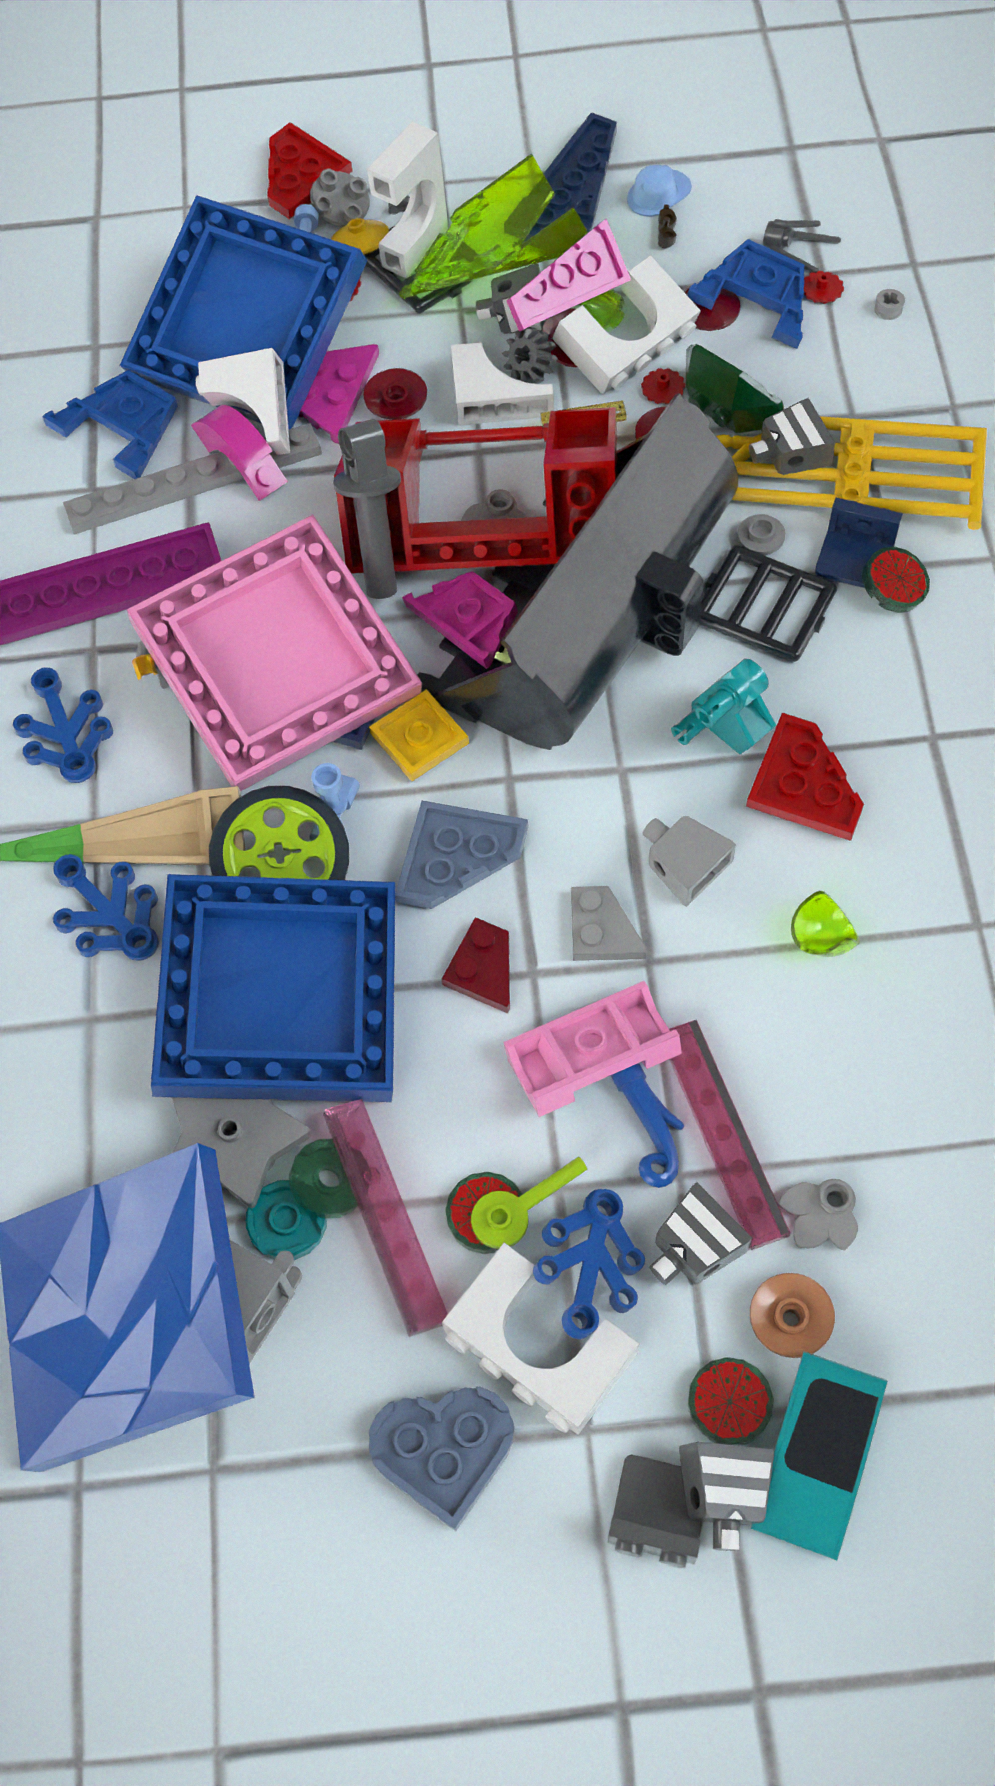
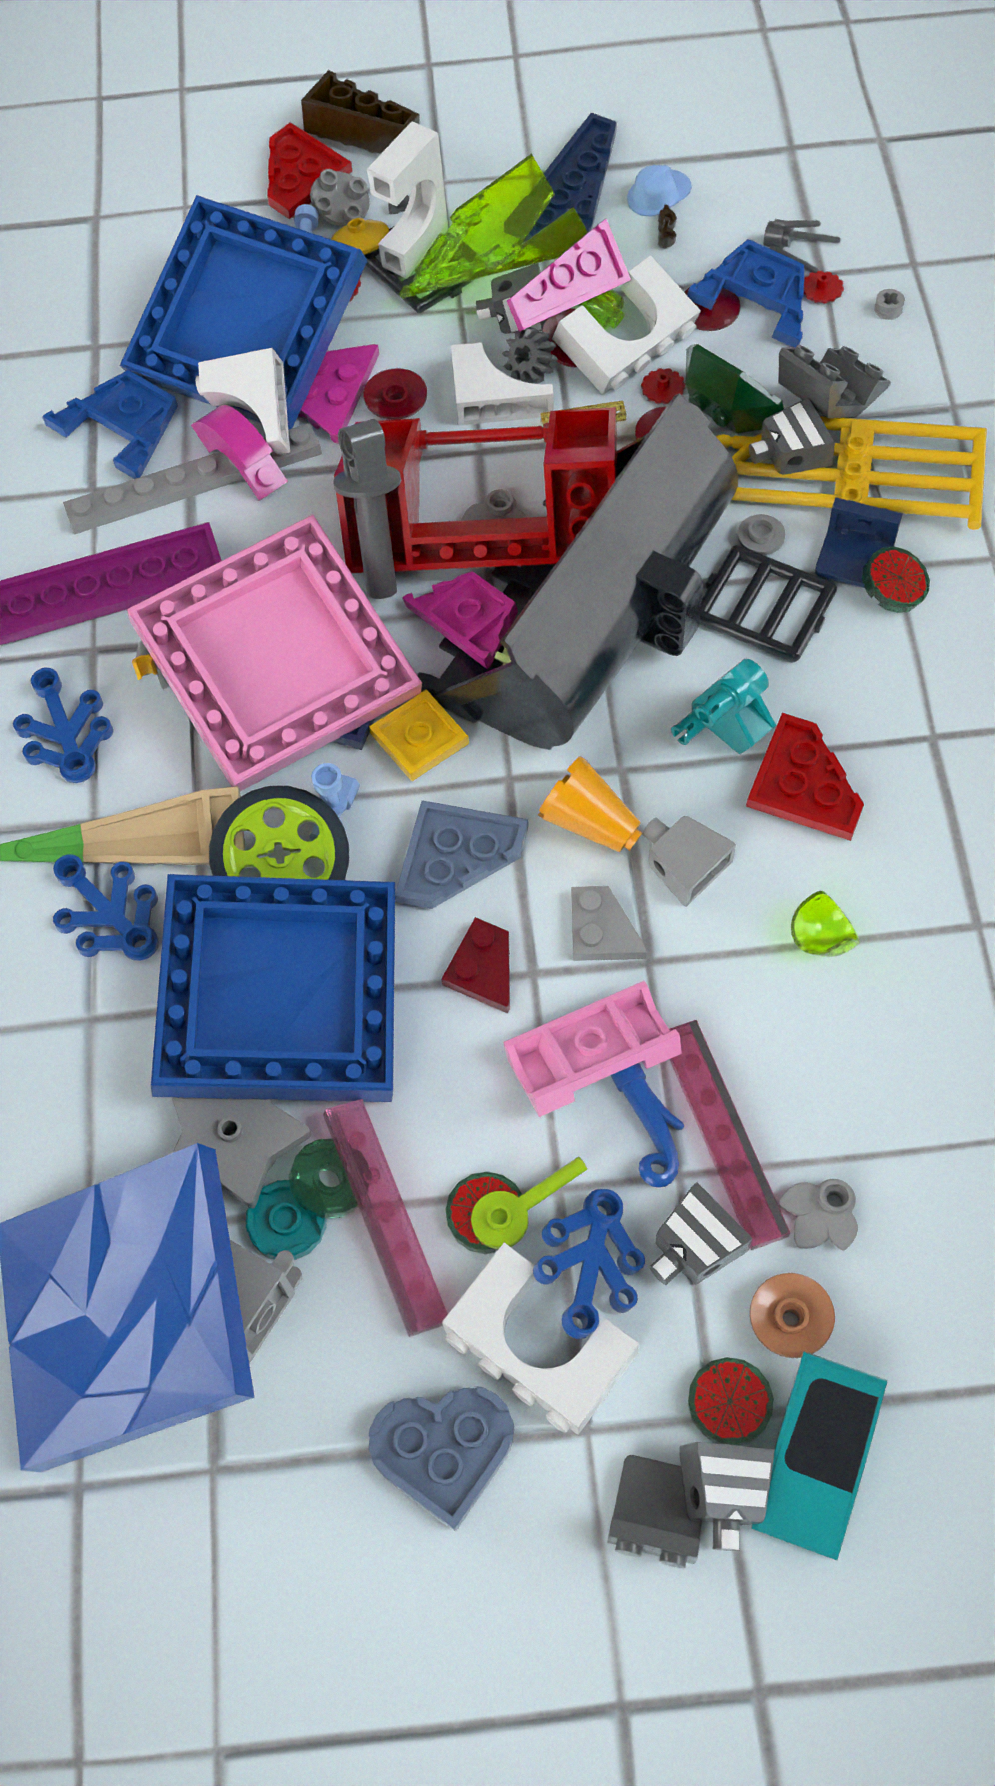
(352, 116): none -> dark brown wedge
(590, 808): none -> light orange cone
(837, 385): none -> dark grey slope

